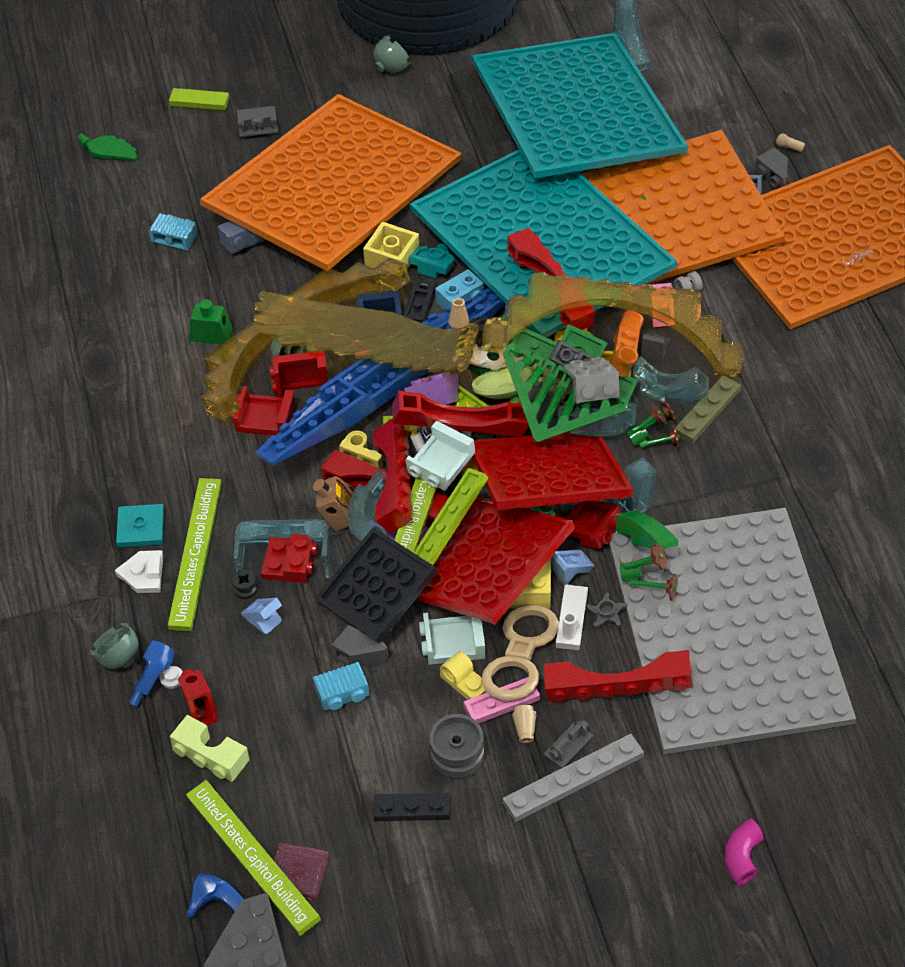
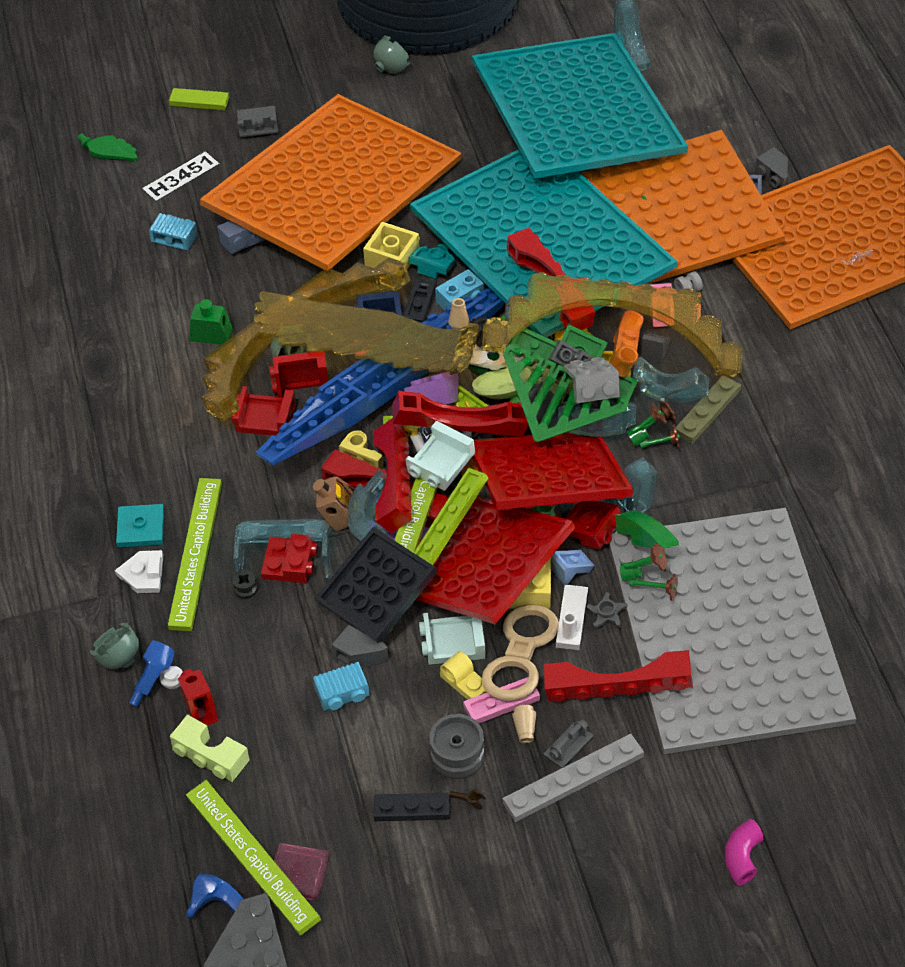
(180, 176): none -> white sticker
(263, 614): light blue slope -> none
(471, 797): none -> dark brown hand
(784, 141): tan arm -> none

